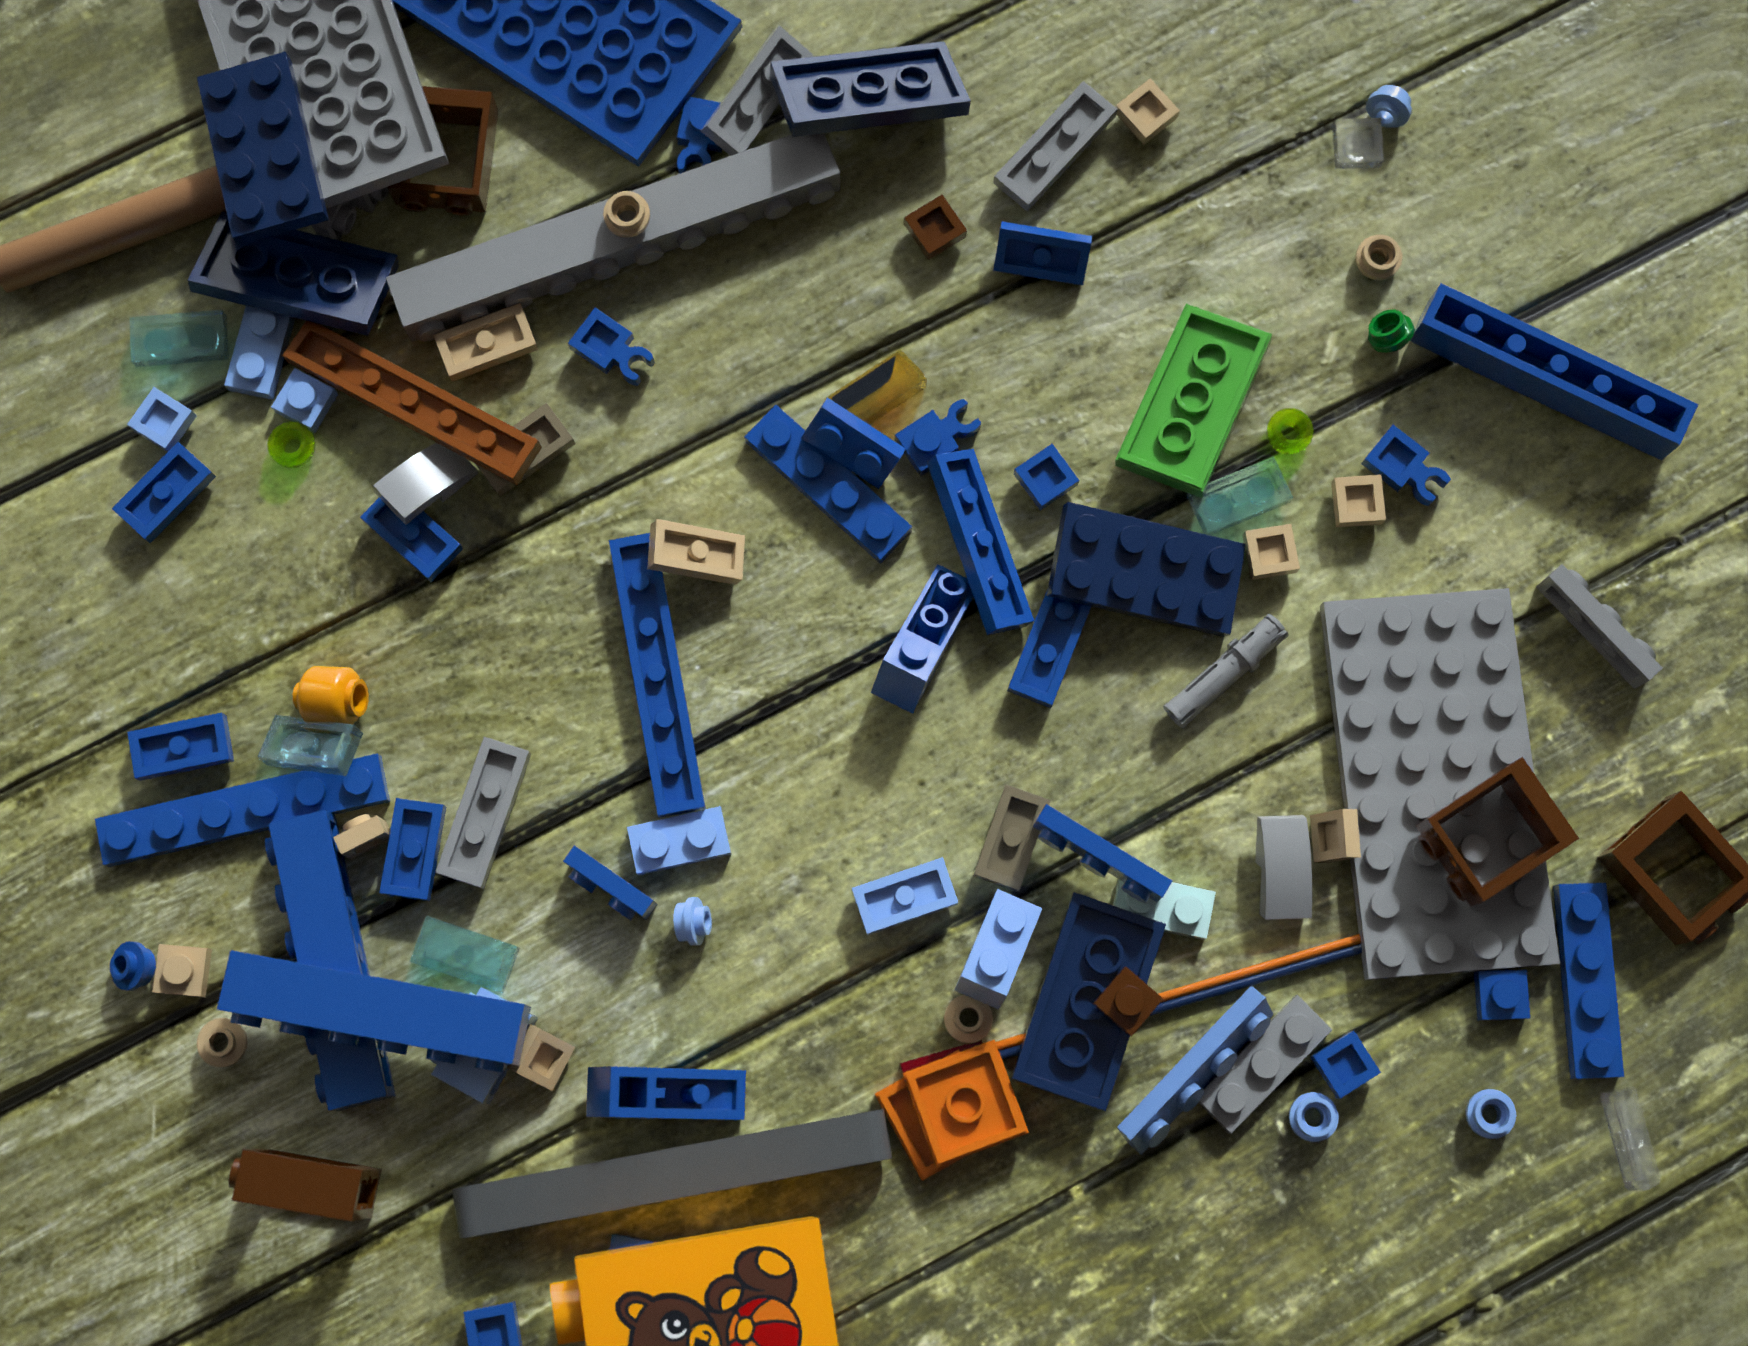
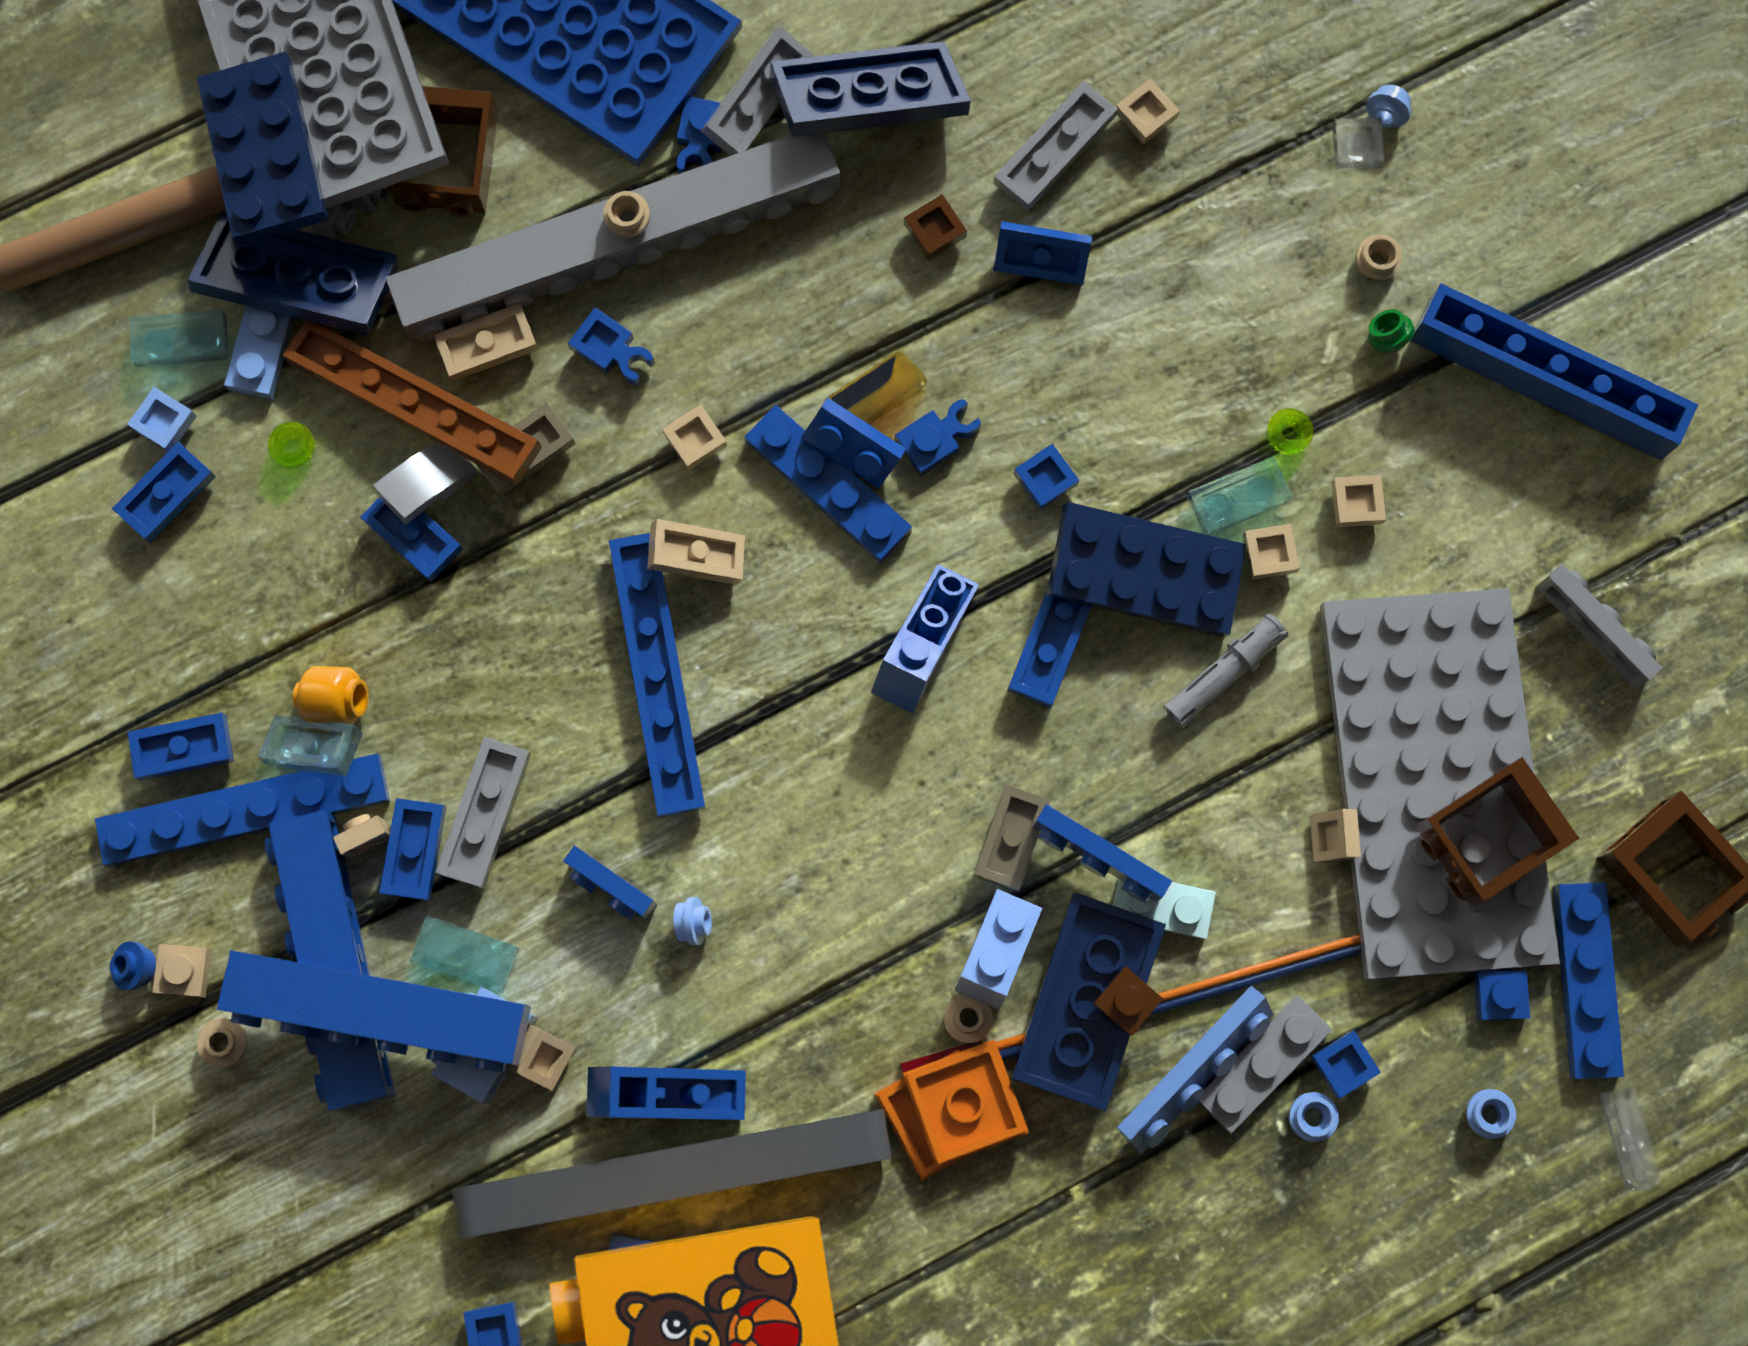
(304, 400): light blue plate -> none
(305, 1184): reddish brown window -> none
(679, 840): light blue plate -> none
(694, 437): none -> tan plate
(904, 896): light blue plate -> none
(980, 541): blue plate -> none
(1193, 400): bright green tile -> none
(1285, 867): light grey slope -> none
(1400, 462): blue plate -> none

